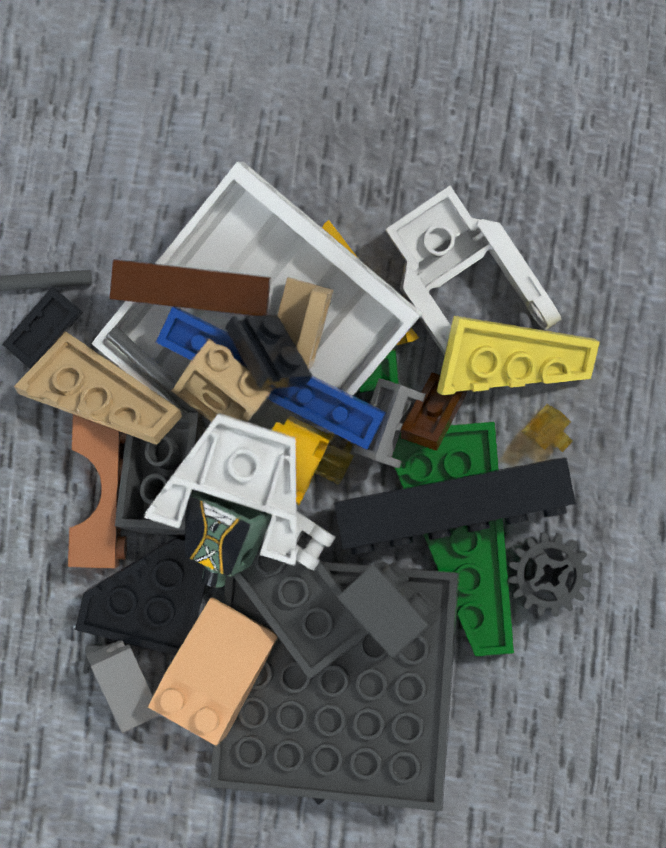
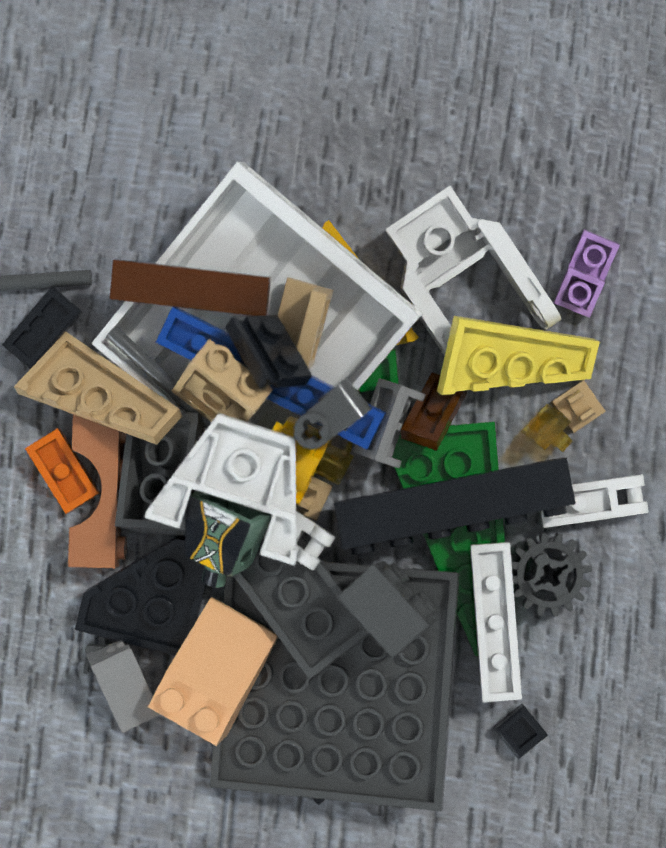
(62, 470): none -> orange plate
(314, 498): none -> tan tile
(335, 412): none -> dark grey piece
(495, 622): none -> white plate
(520, 731): none -> black tile
(578, 406): none -> tan tile
(586, 273): none -> lavender slope
(599, 501): none -> white plate

